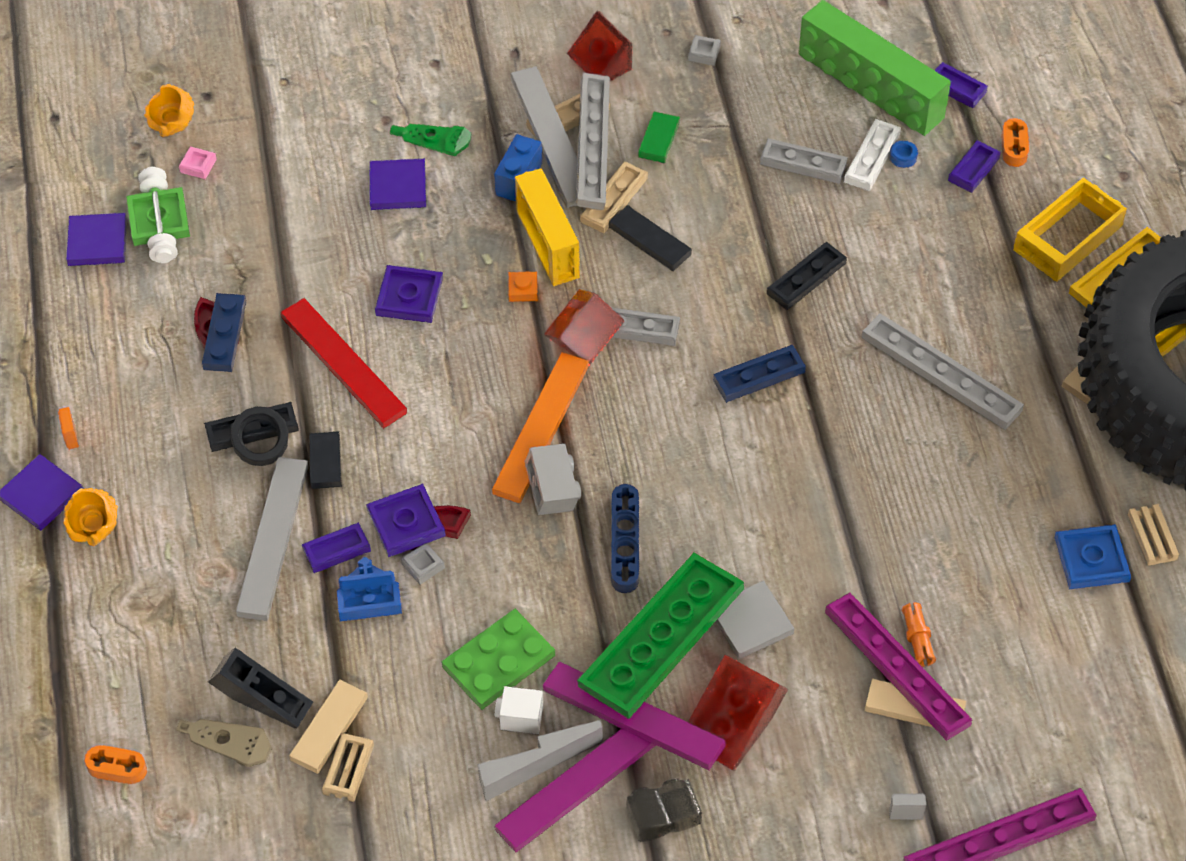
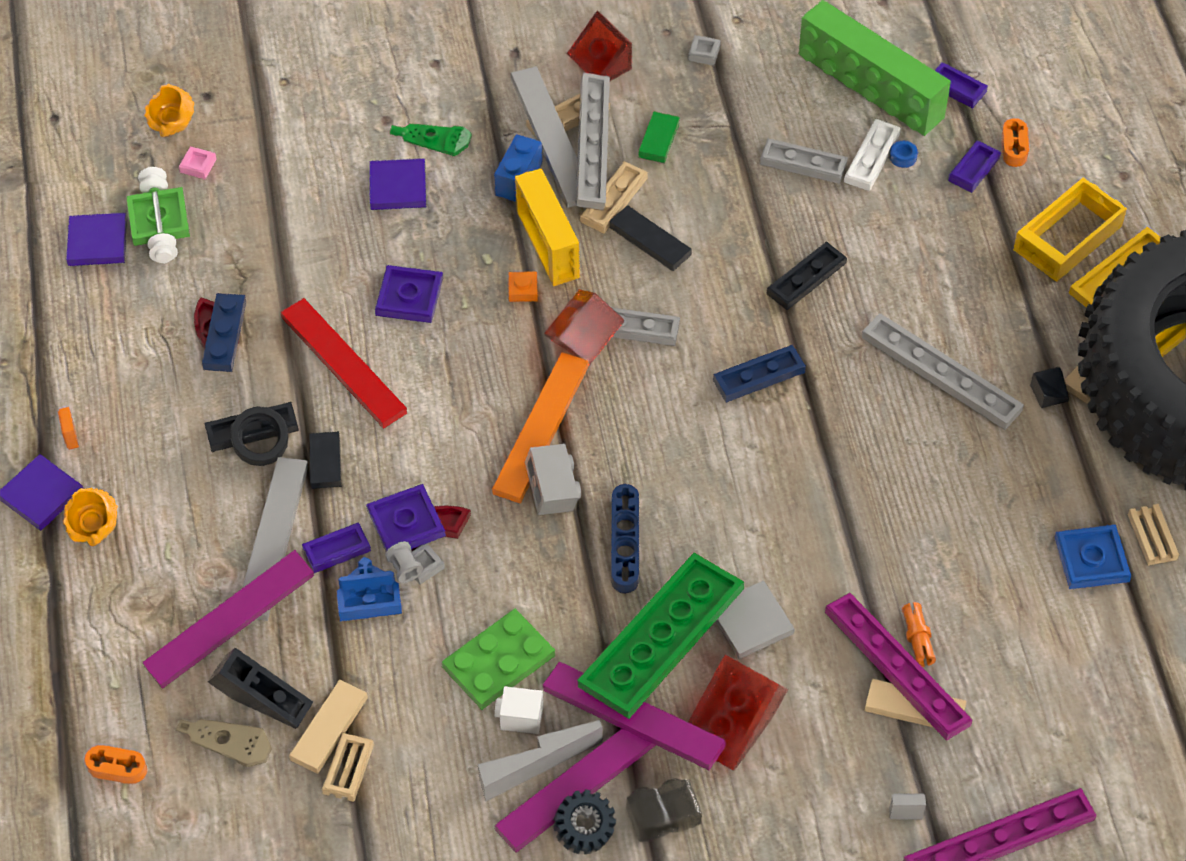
(228, 619): none -> magenta tile
(404, 562): none -> light grey bush
(590, 807): none -> black bush
(1049, 387): none -> black slope

